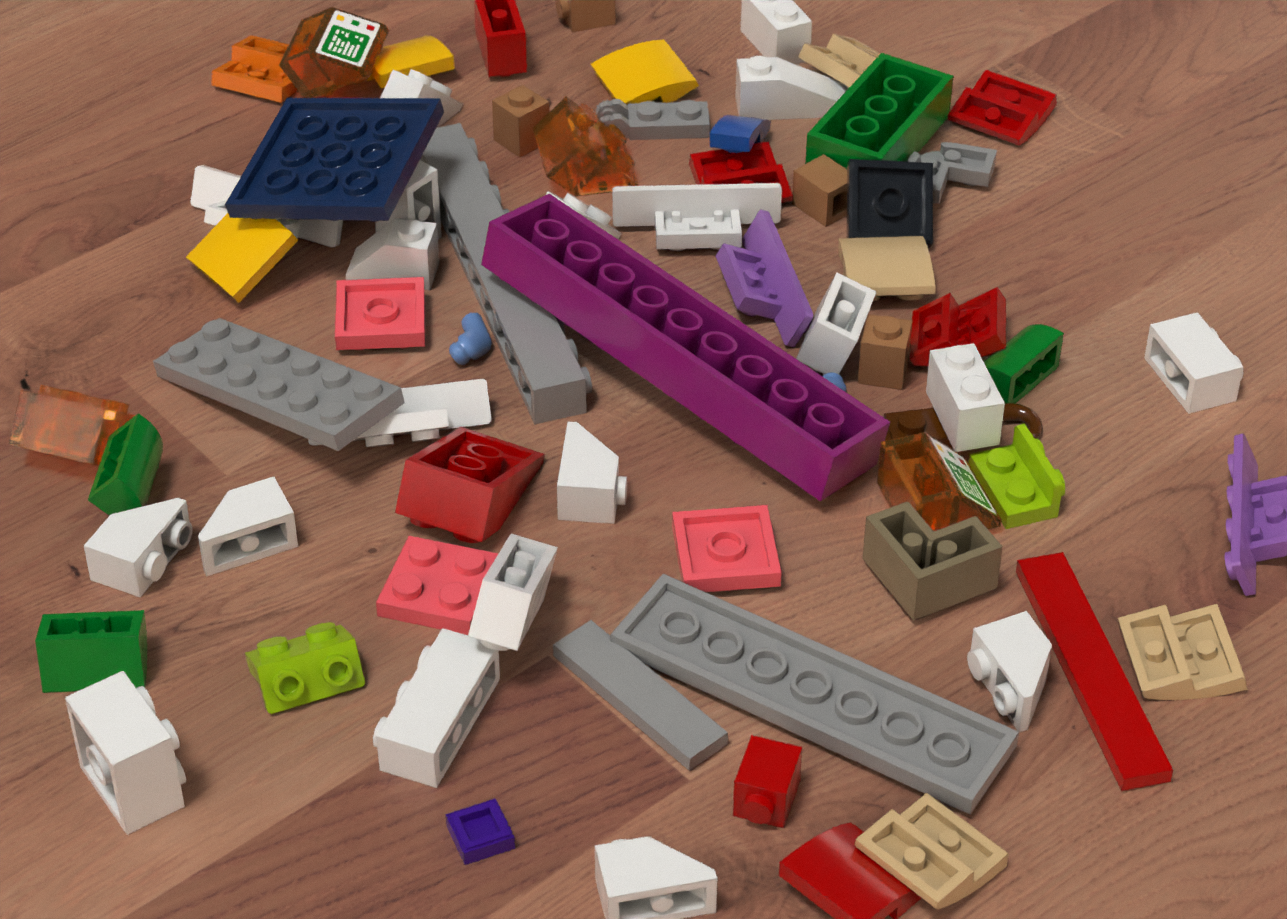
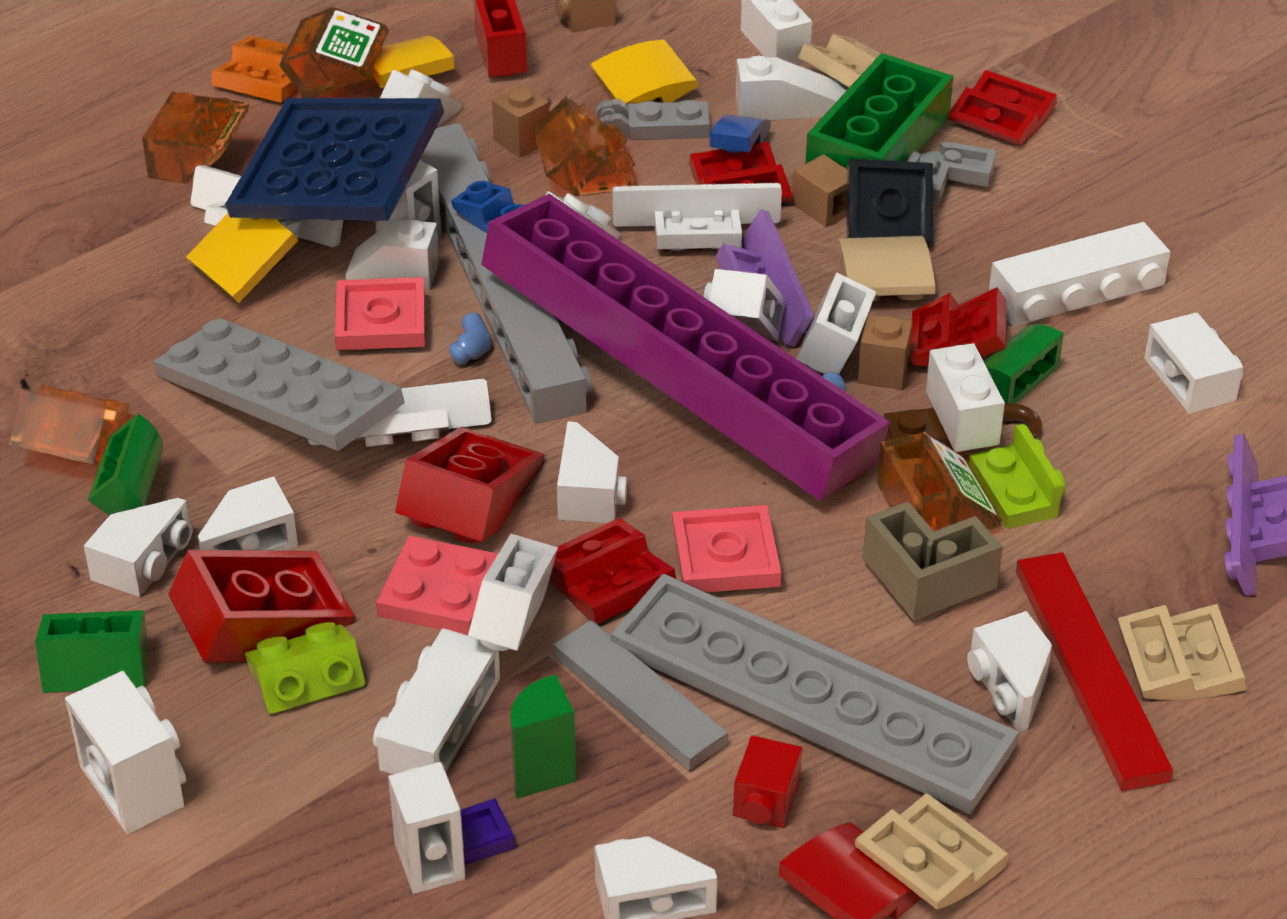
(190, 134): none -> clear orange slope
(253, 595): none -> red slope
(427, 827): none -> white brick
(484, 203): none -> blue slope
(542, 738): none -> green brick
(607, 570): none -> red slope
(749, 299): none -> white slope
(1080, 273): none -> white brick

